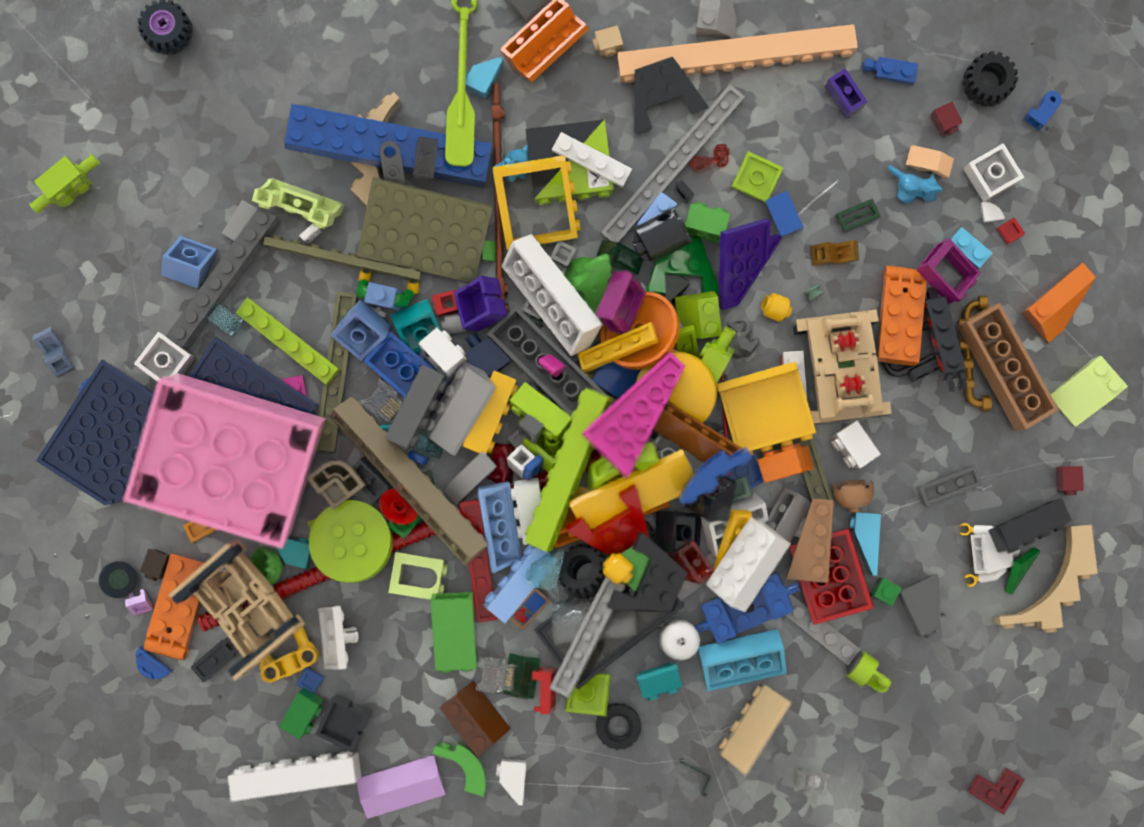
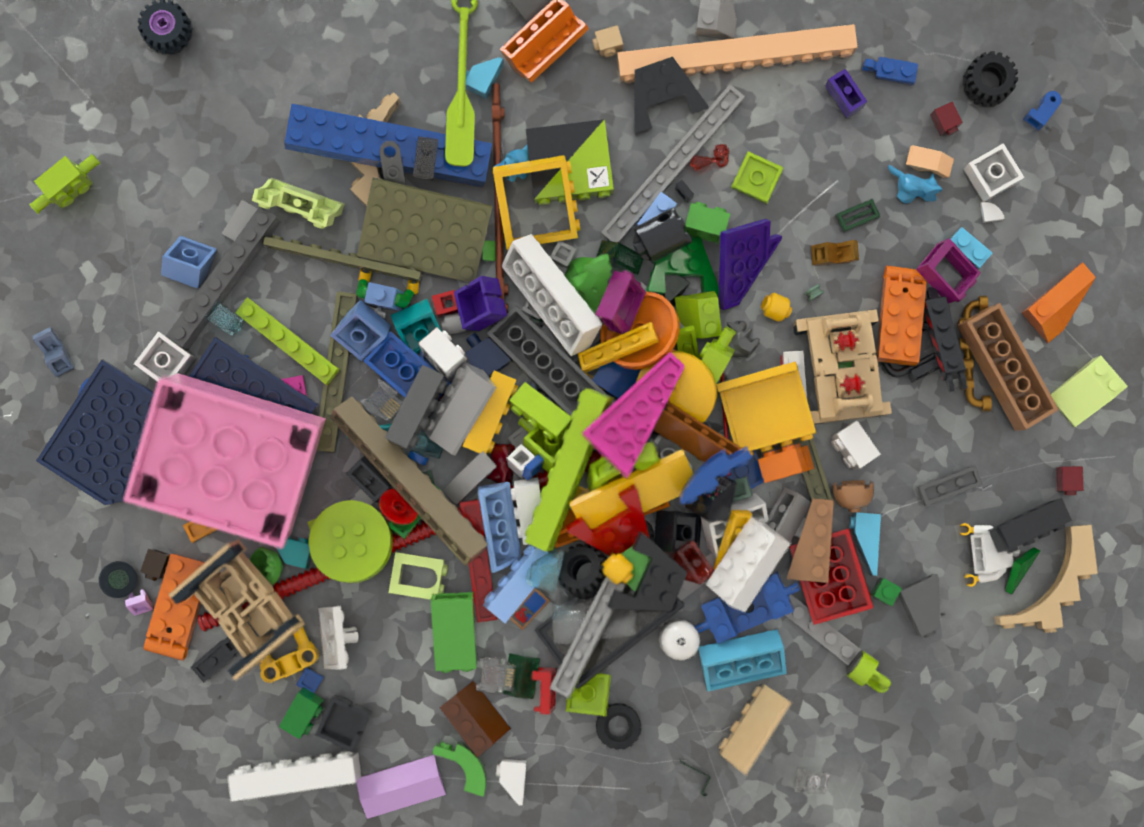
(150, 666): blue tile -> none
(310, 234): white tile -> none
(336, 482): dark tan brick -> none
(530, 429): dark grey slope -> none
(551, 365): dark pink slope -> none
(591, 159): white plate -> none
(659, 680): teal slope -> none
(784, 214): blue panel -> none
(998, 795): dark red tile -> none
(1010, 231): red tile -> none

